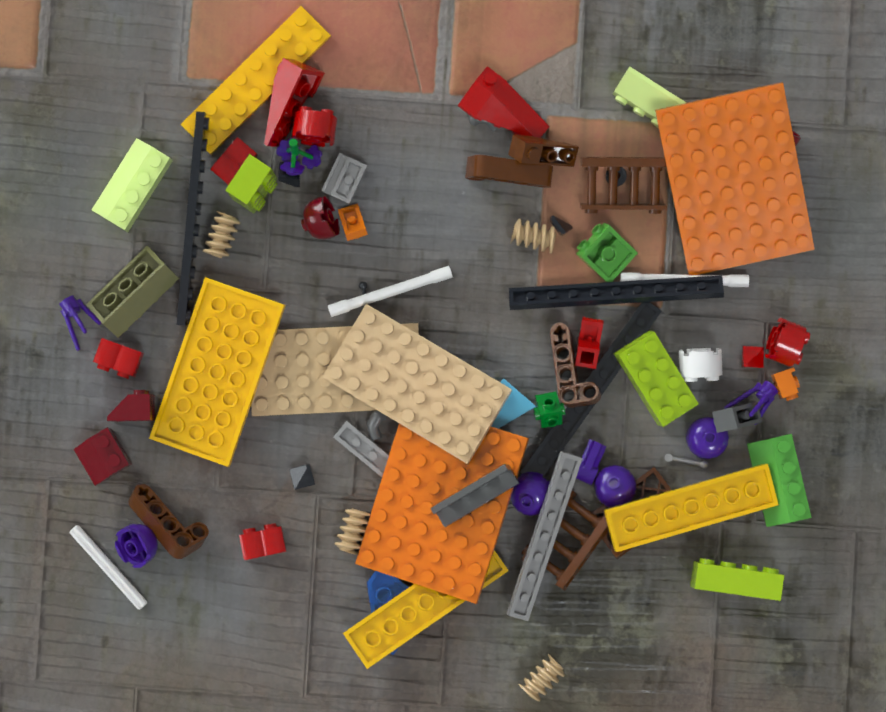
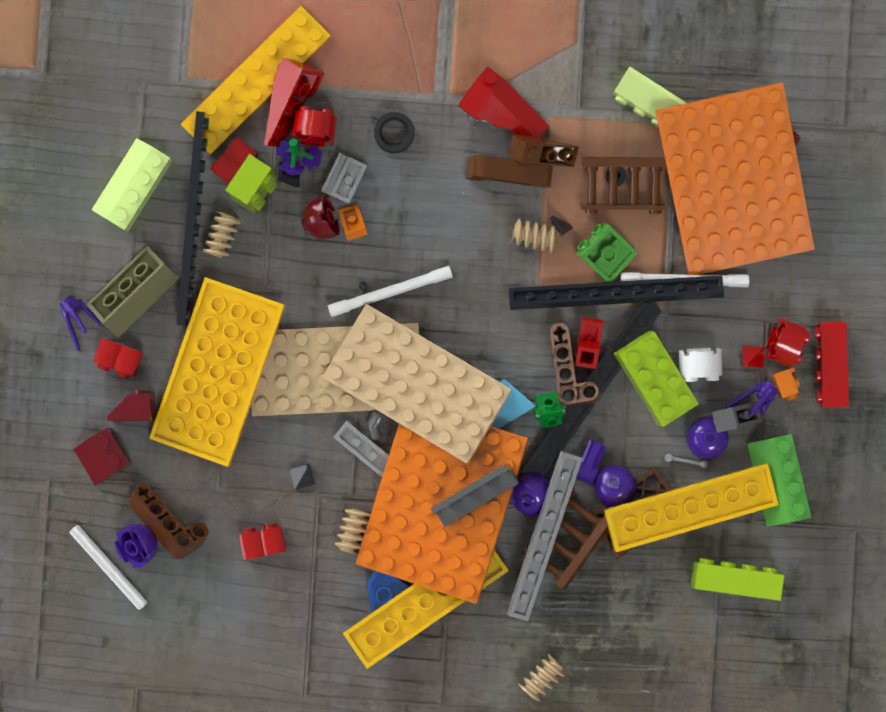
(392, 116): none -> black tyre
(832, 364): none -> red brick

